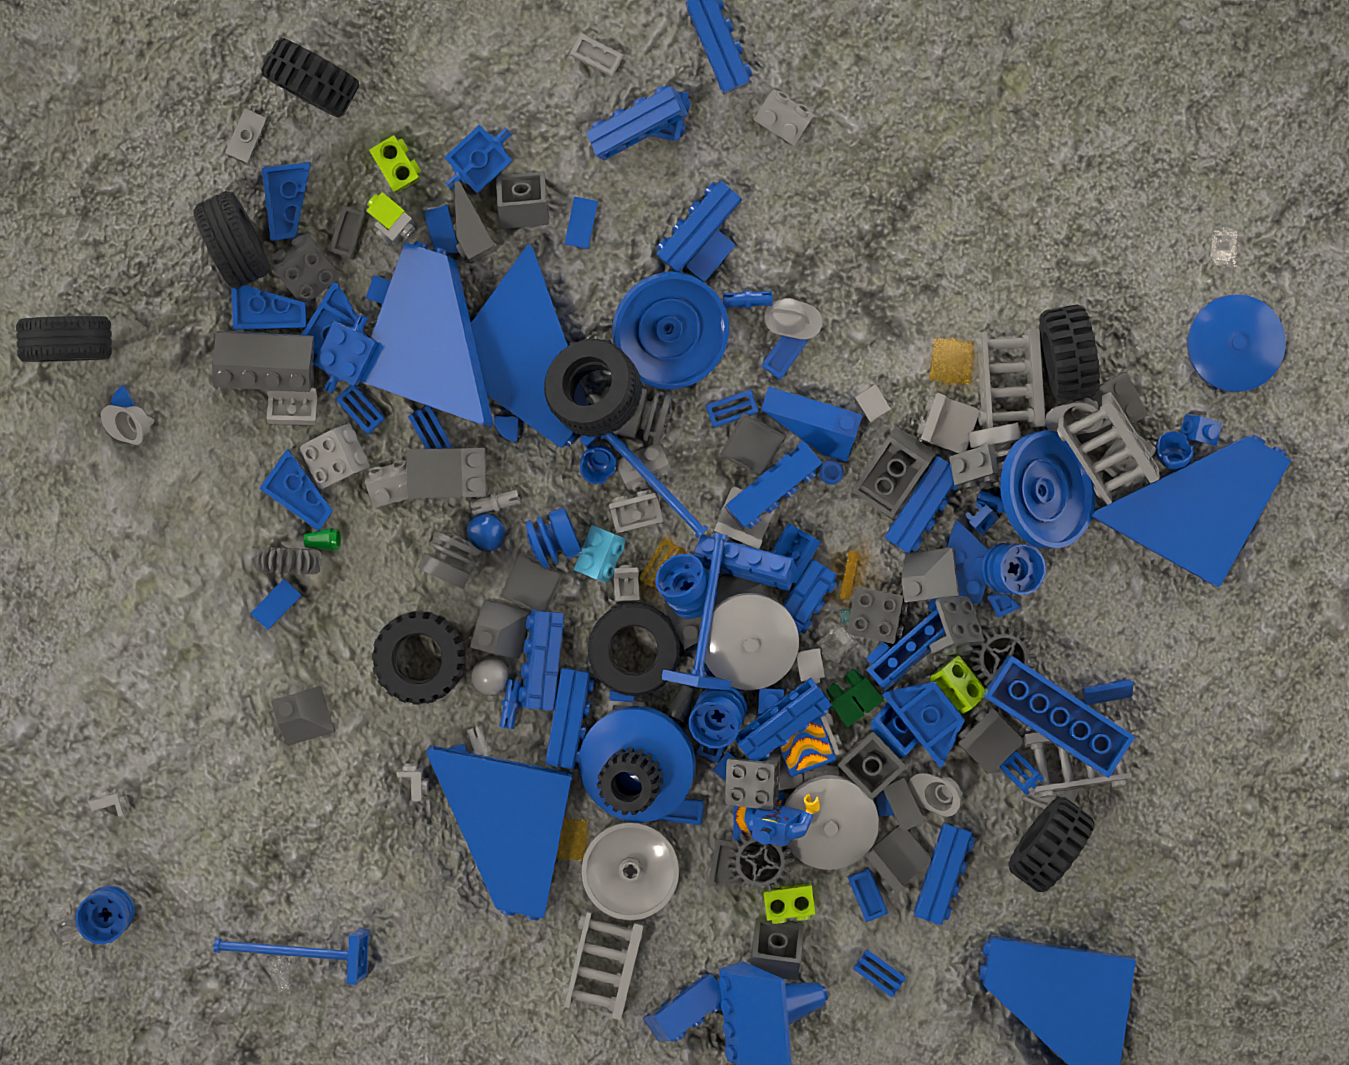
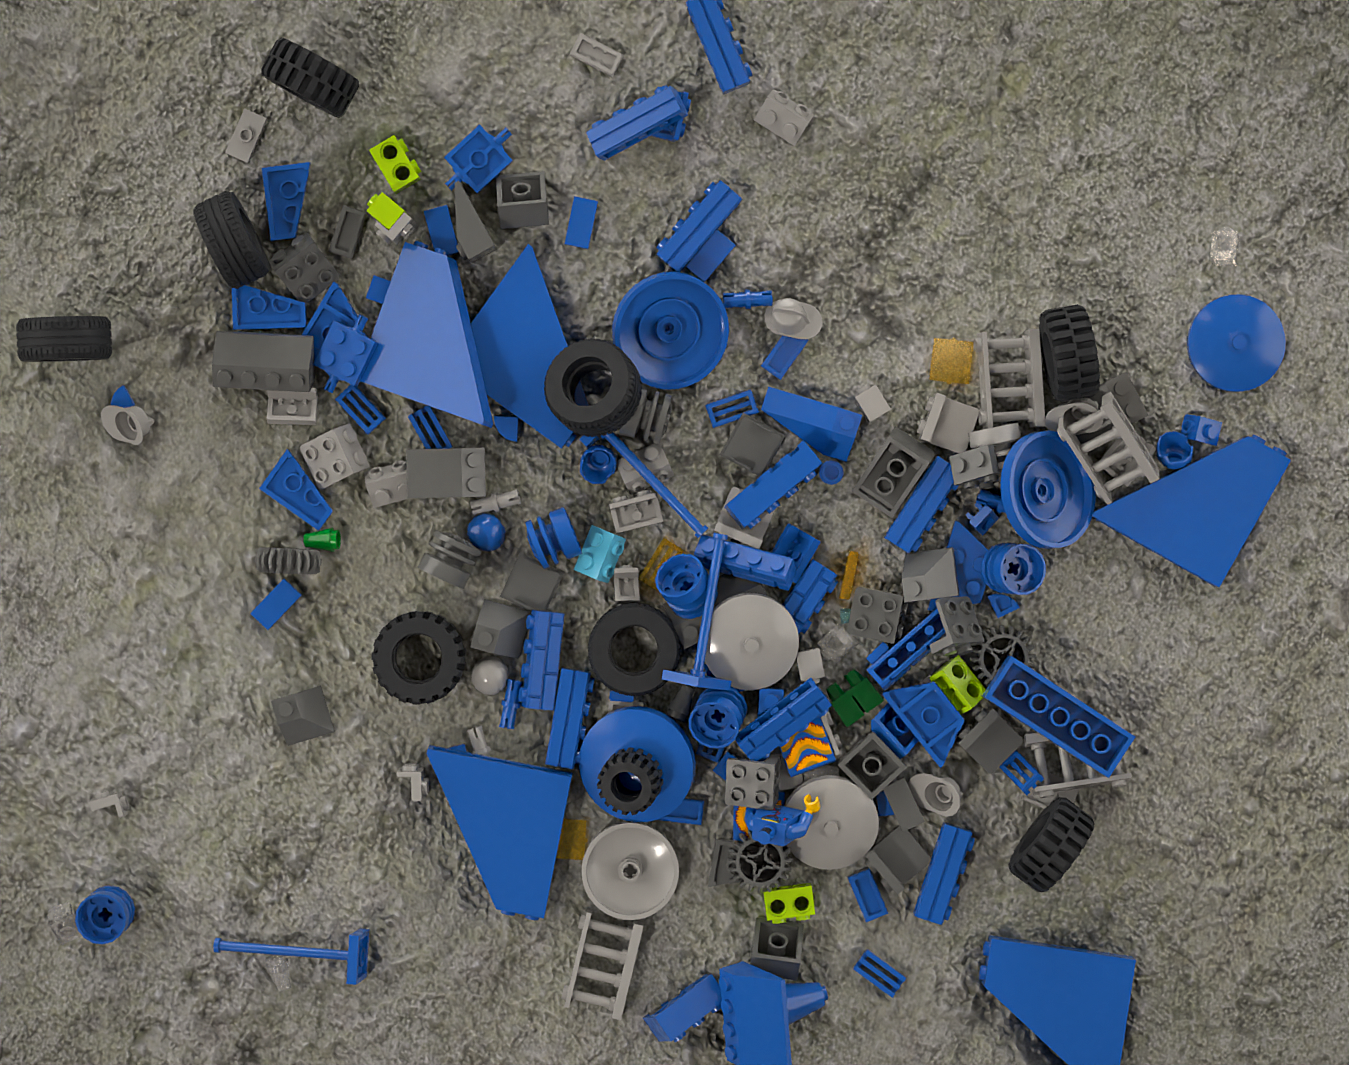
(1107, 691): blue slope -> none

